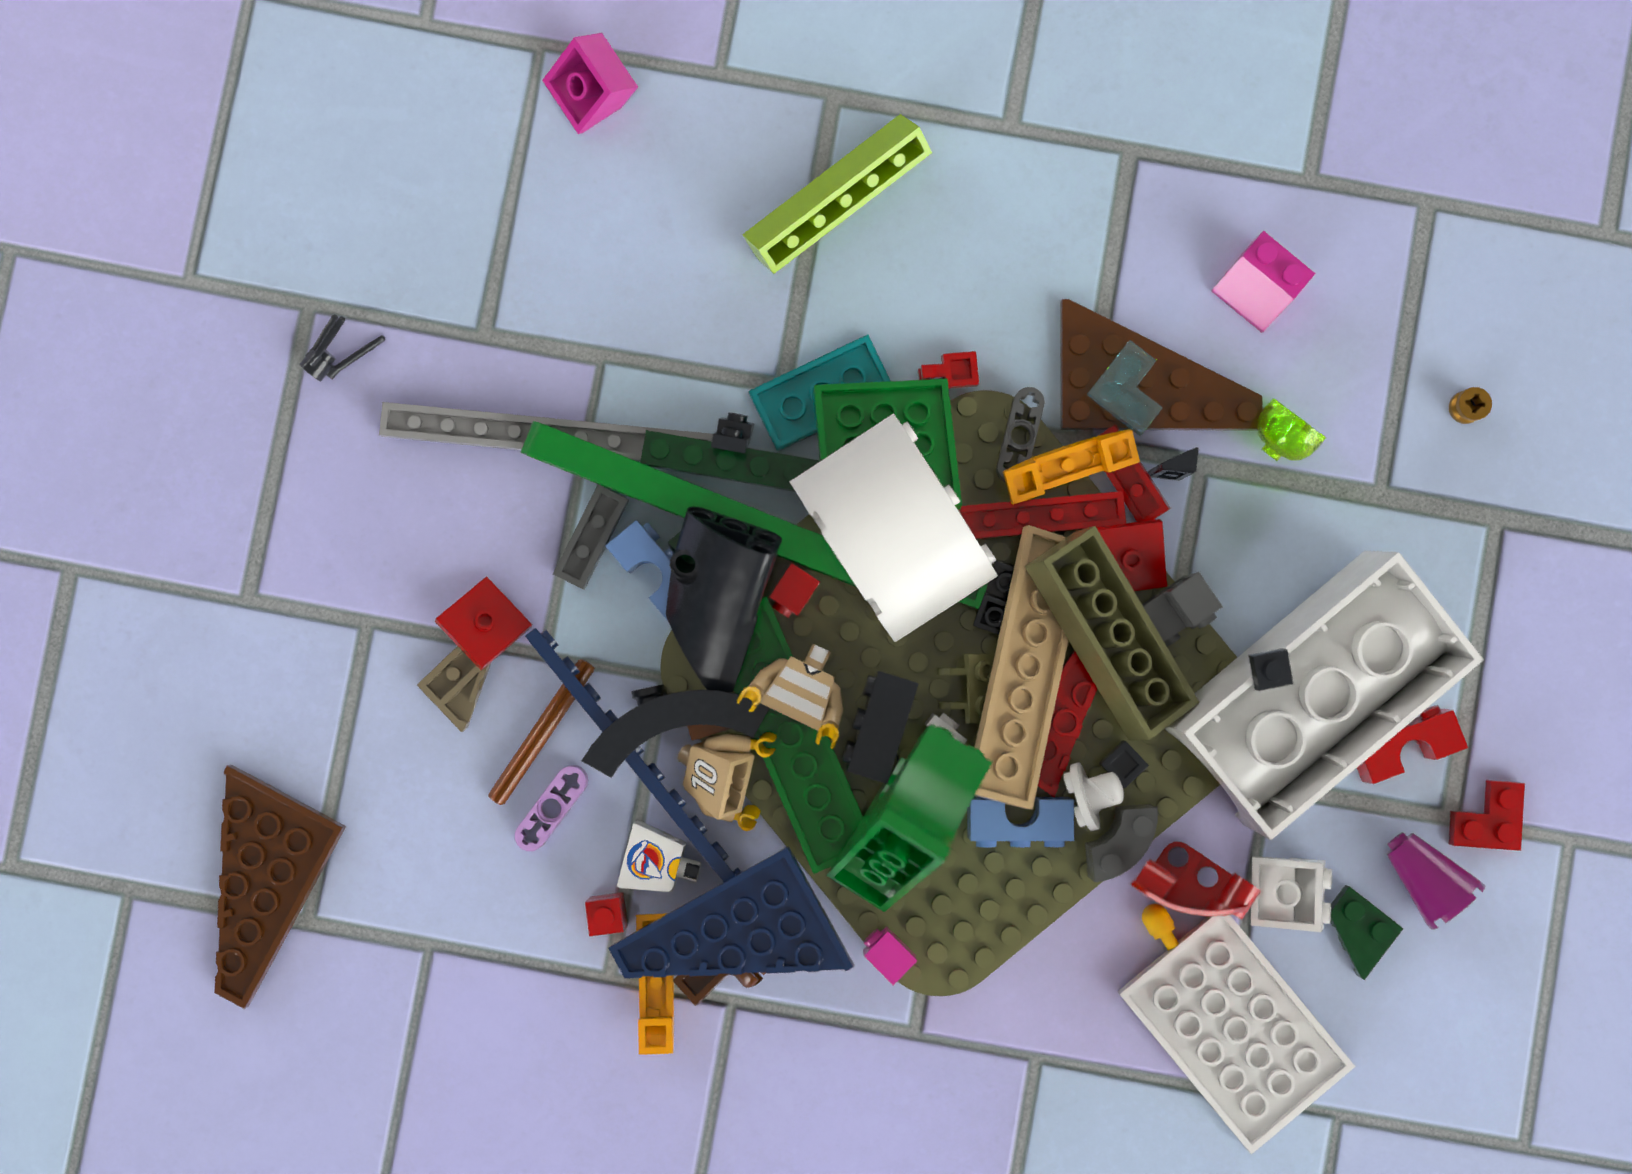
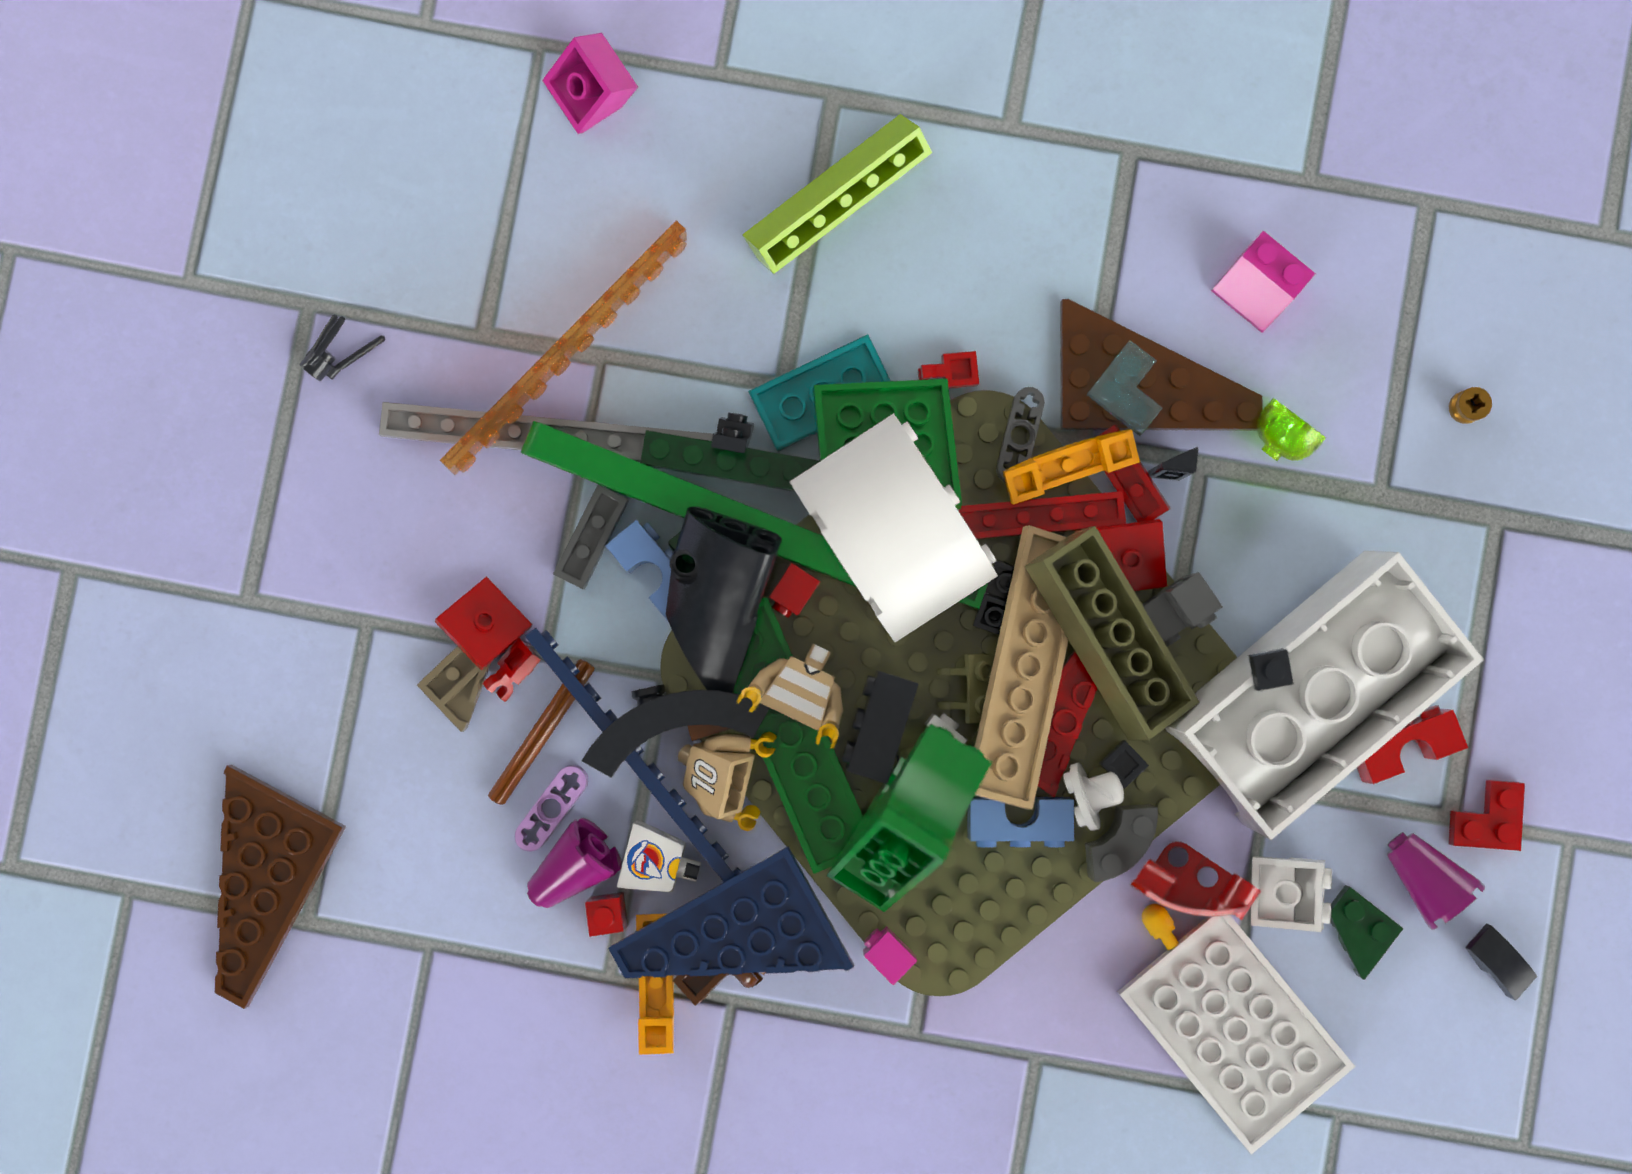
(514, 667): none -> red plate
(557, 358): none -> clear orange plate
(573, 865): none -> magenta cone
(1502, 961): none -> black slope

